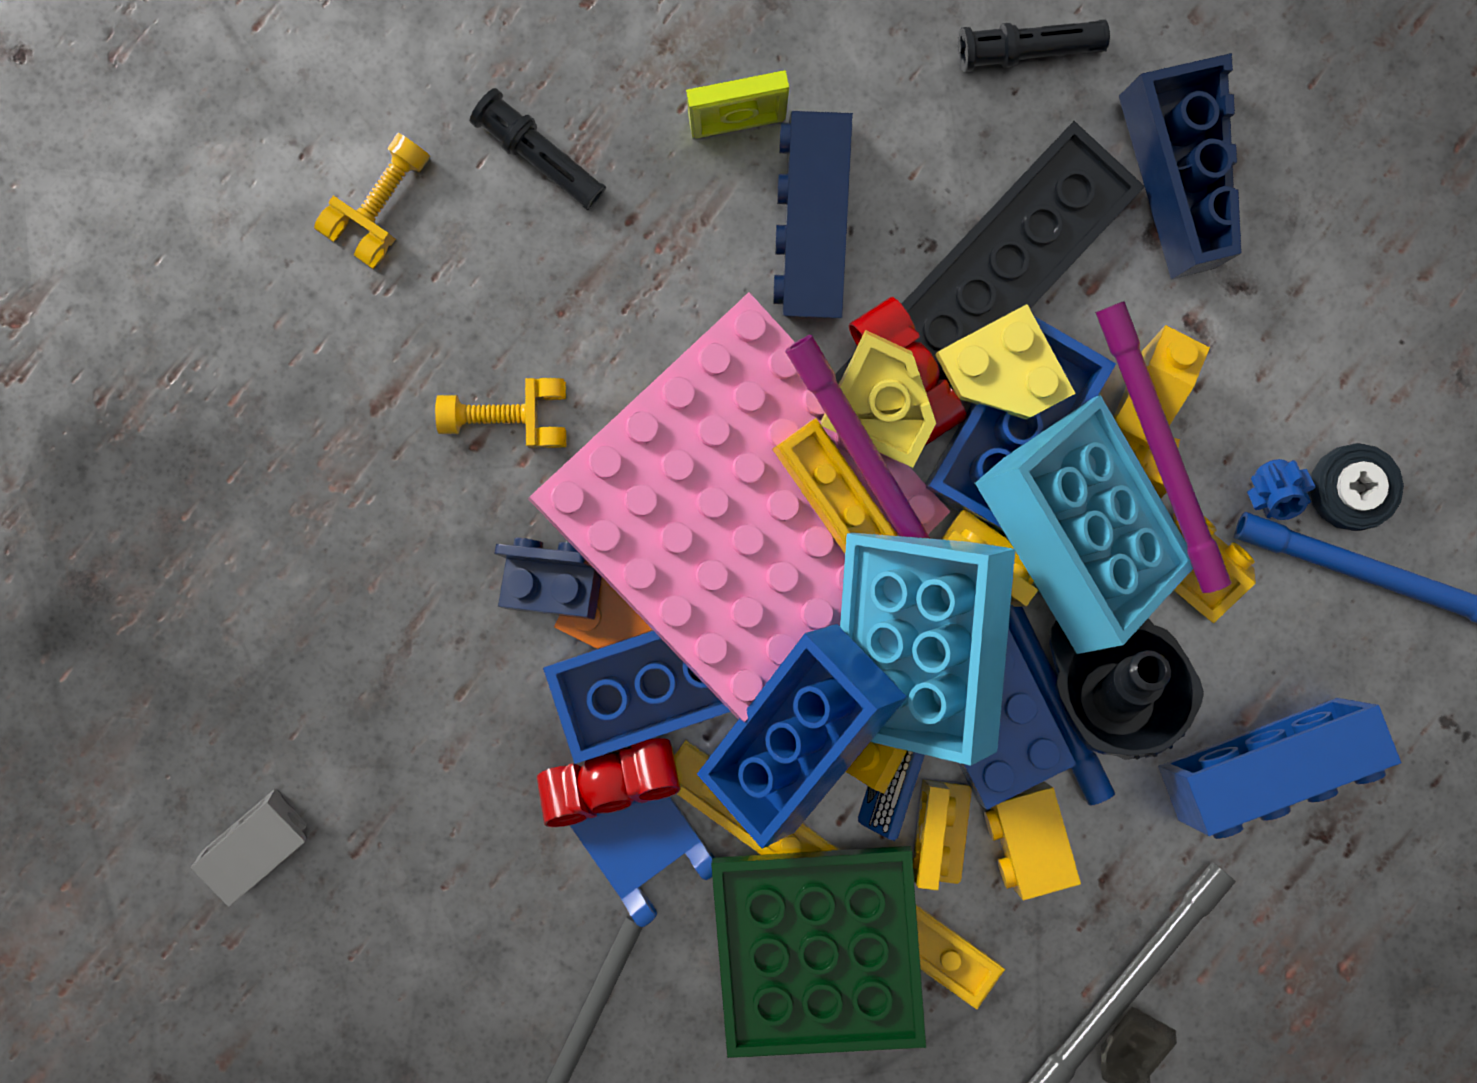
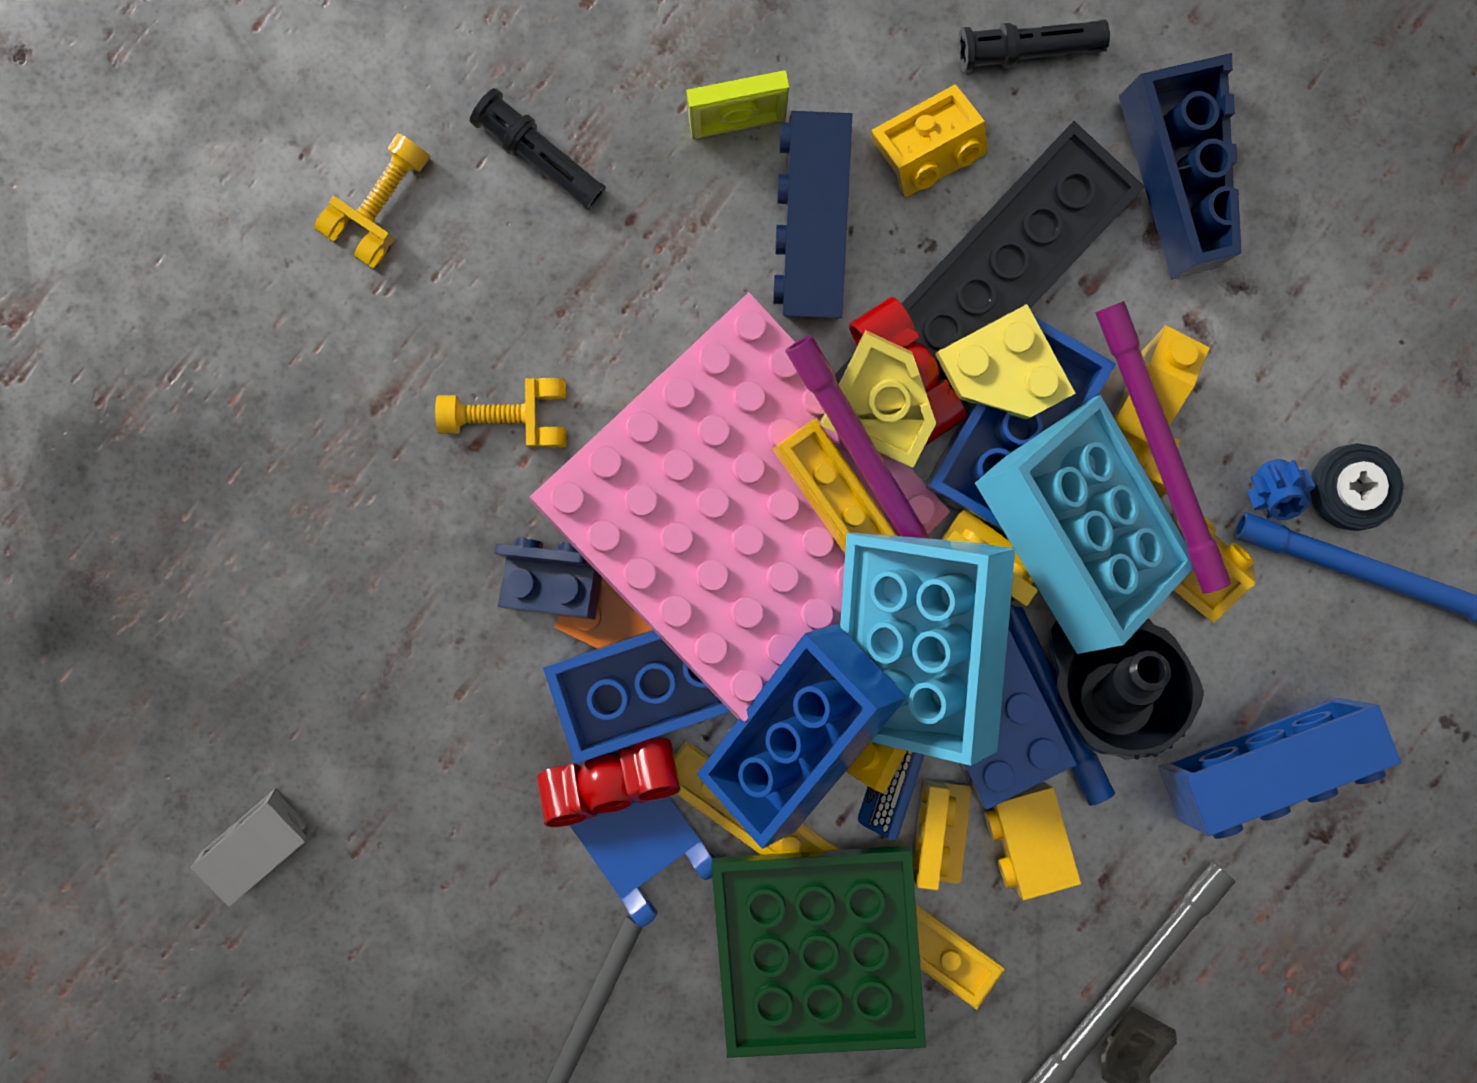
(932, 140): none -> yellow bracket

